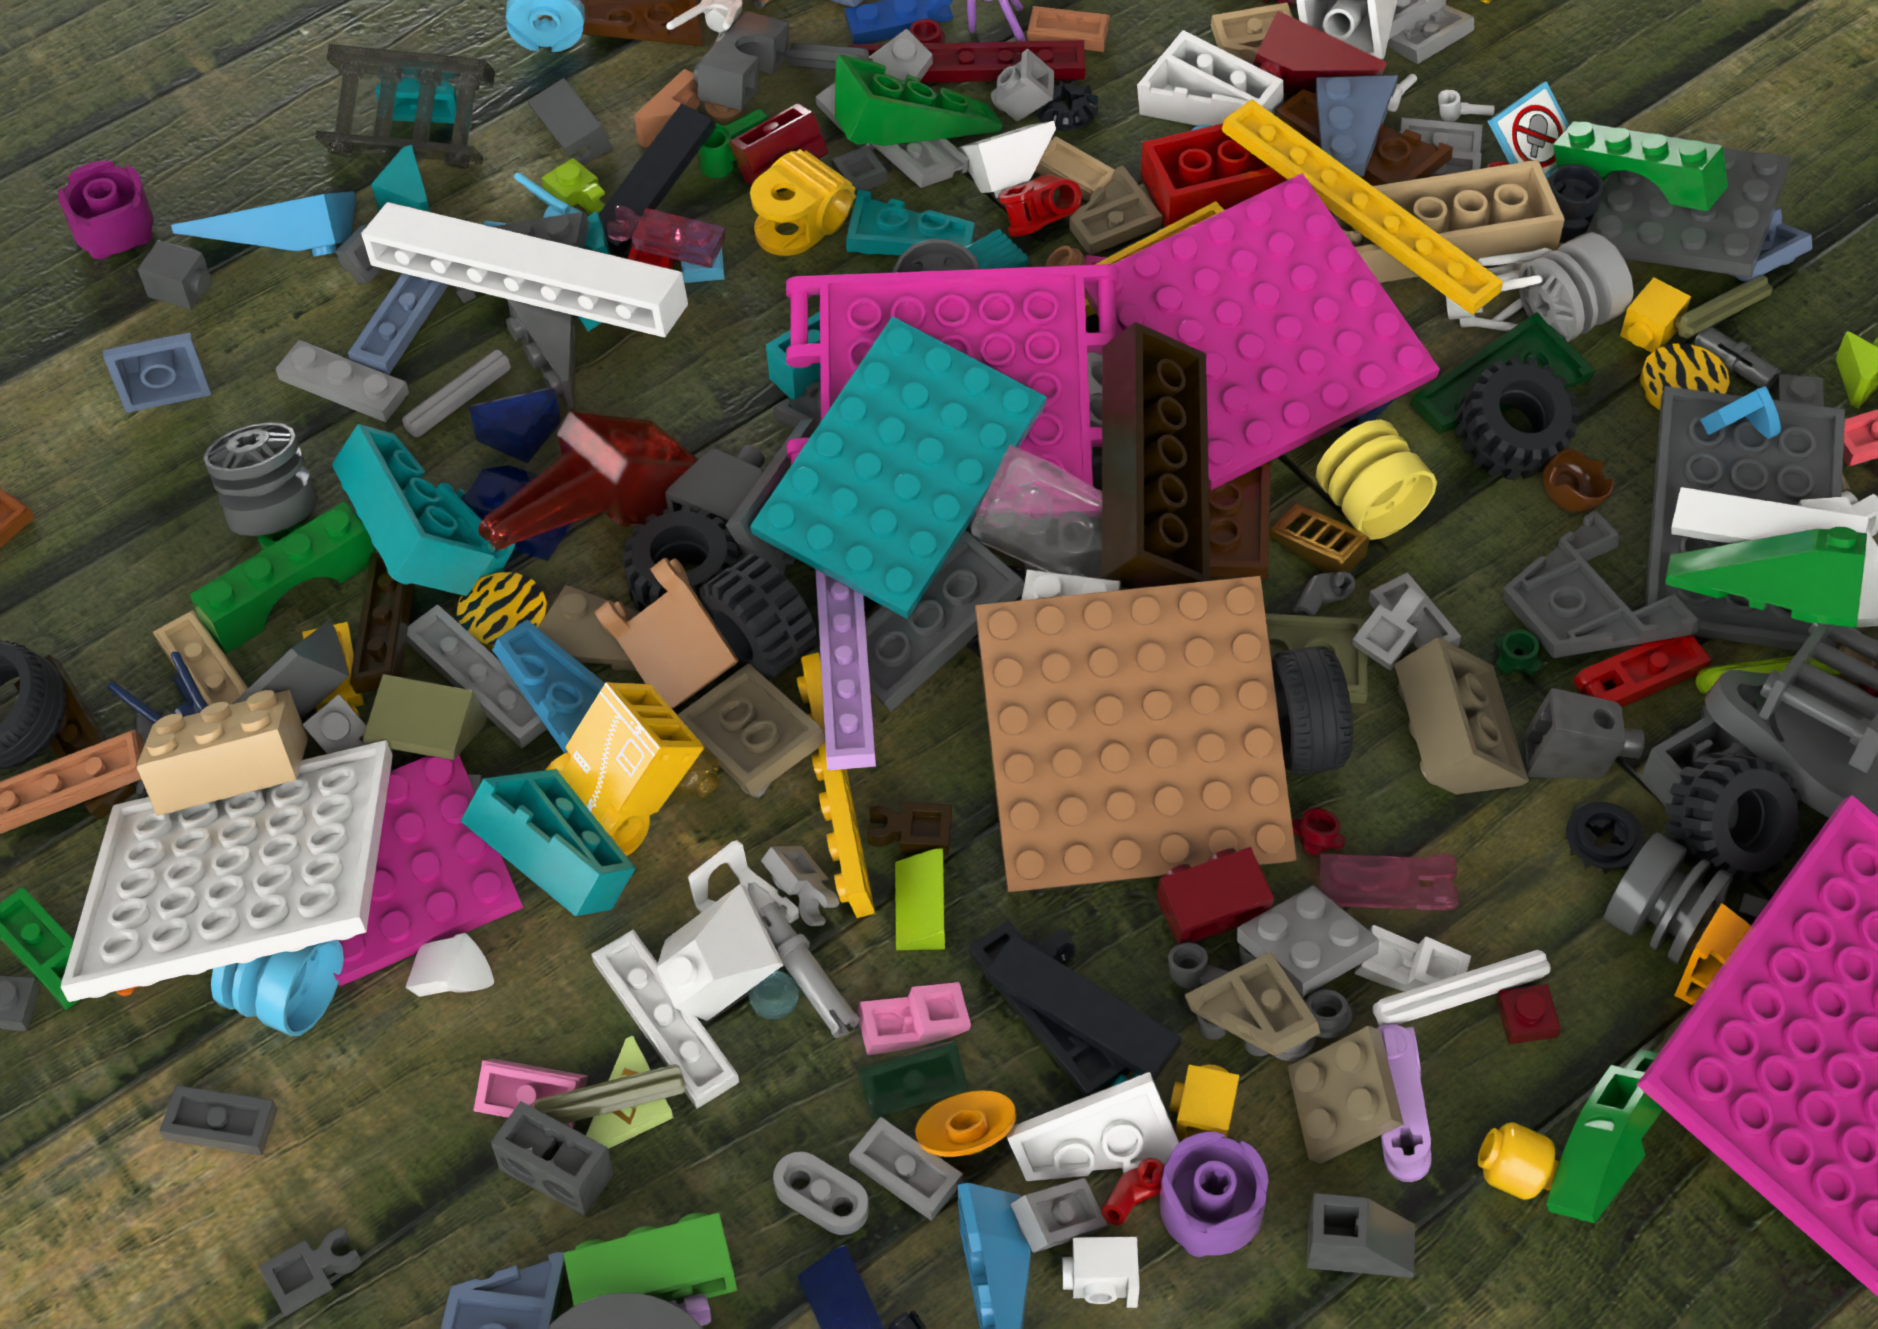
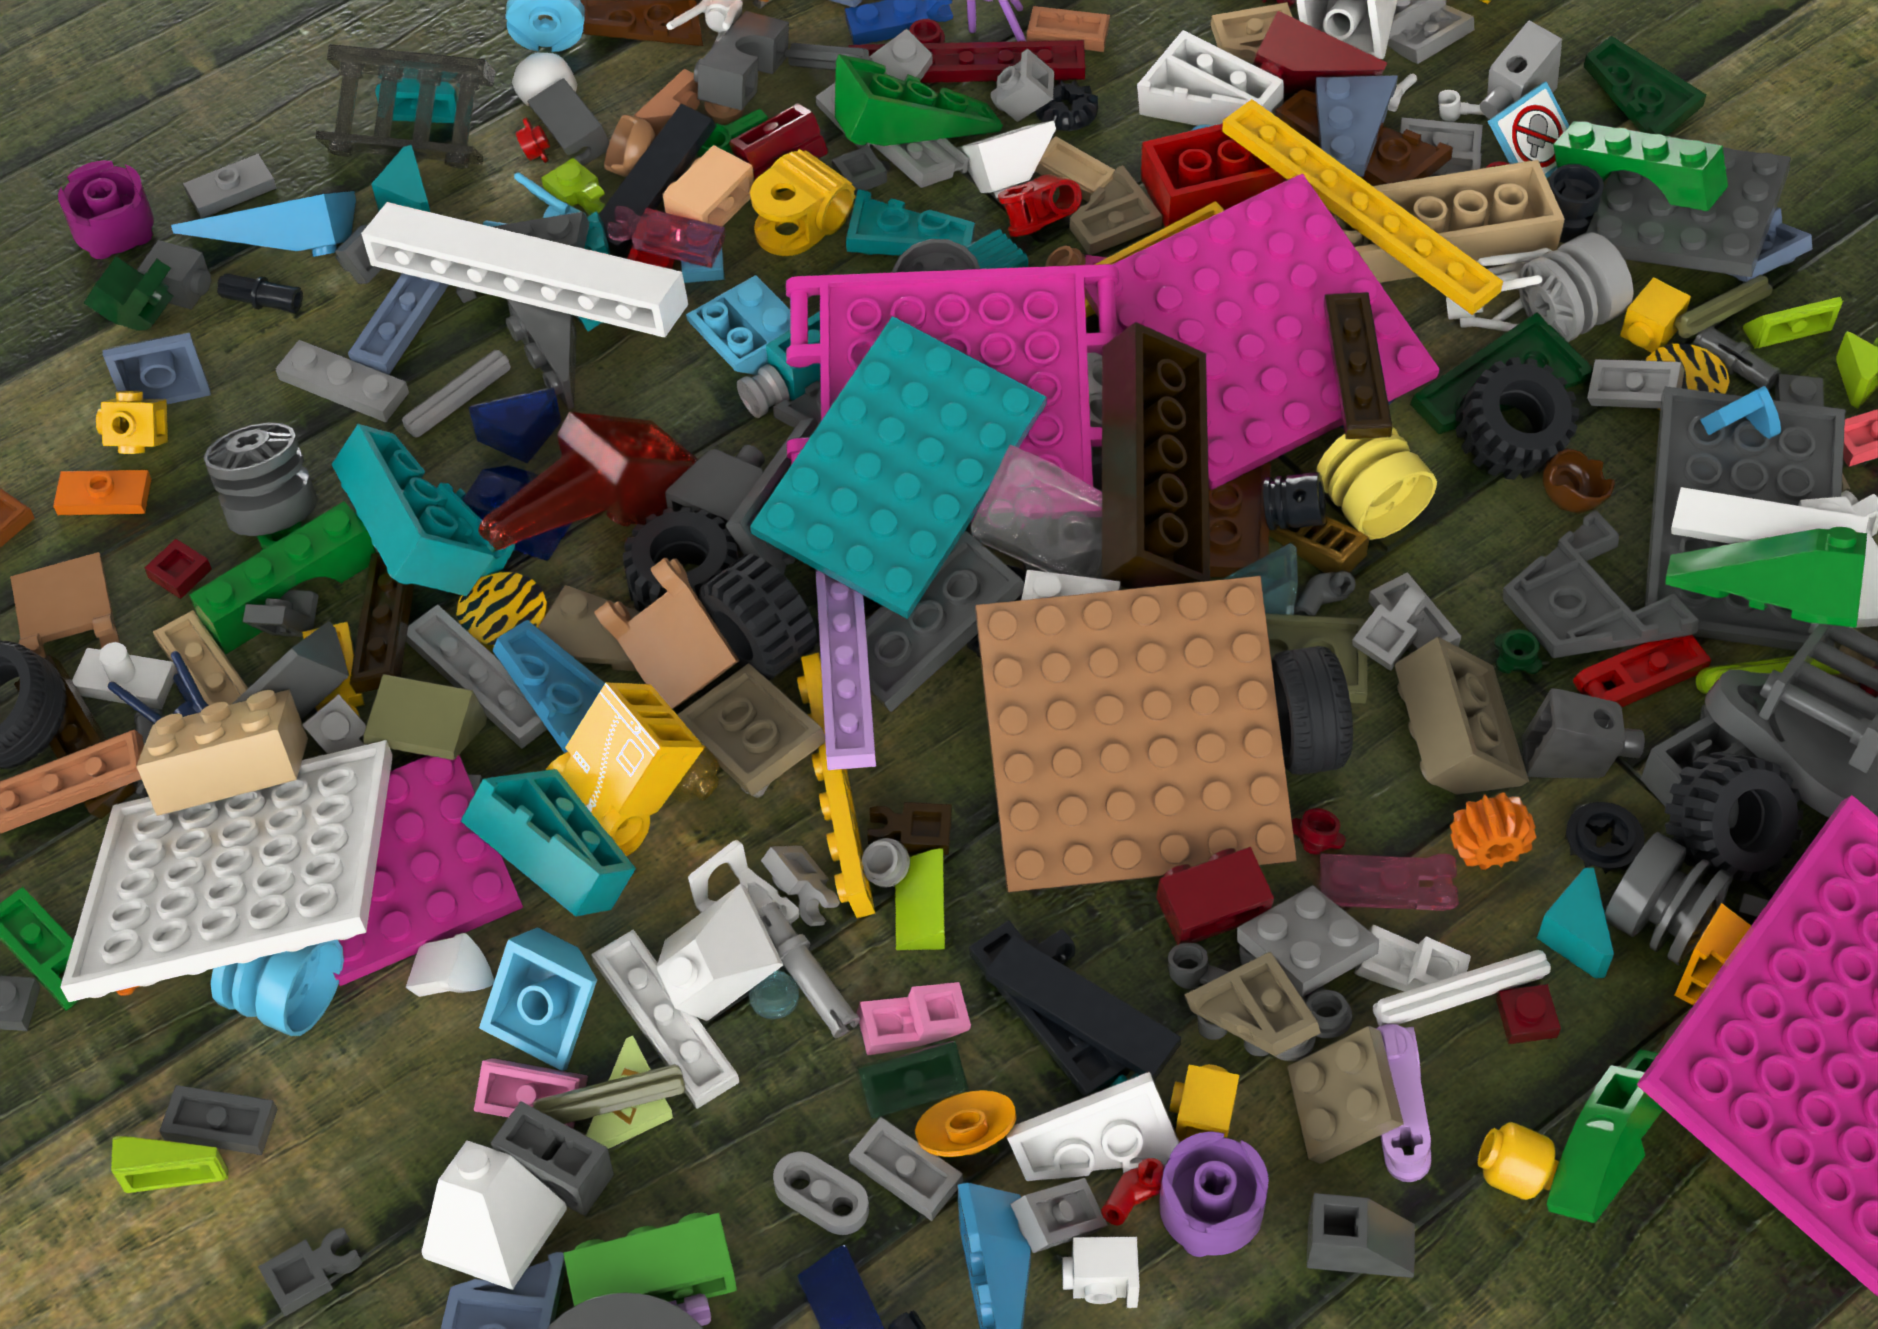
(63, 602): none -> medium nougat flag
(102, 492): none -> orange plate
(129, 296): none -> dark green brick
(132, 422): none -> yellow brick
(141, 676): none -> white tile
(160, 1164): none -> lime slope
(178, 568): none -> dark red plate
(229, 186): none -> light grey plate
(260, 292): none -> black axle
(284, 616): none -> dark grey bracket
(489, 1216): none -> white slope
(533, 141): none -> red plate
(539, 73): none -> white hair
(540, 997): none -> medium azure slope
(628, 144): none -> medium nougat hair
(711, 188): none -> light nougat brick
(742, 324): none -> medium azure slope
(762, 390): none -> light grey wheel
(885, 862): none -> light grey plate
(1278, 579): none -> clear light blue slope
(1285, 501): none -> black piece
(1357, 366): none -> dark brown tile
(1493, 831): none -> orange gear
(1521, 67): none -> light grey torso
(1578, 926): none -> teal slope
(1632, 382): none -> light grey plate
(1643, 89): none -> dark green wing
(1793, 323): none -> lime slope

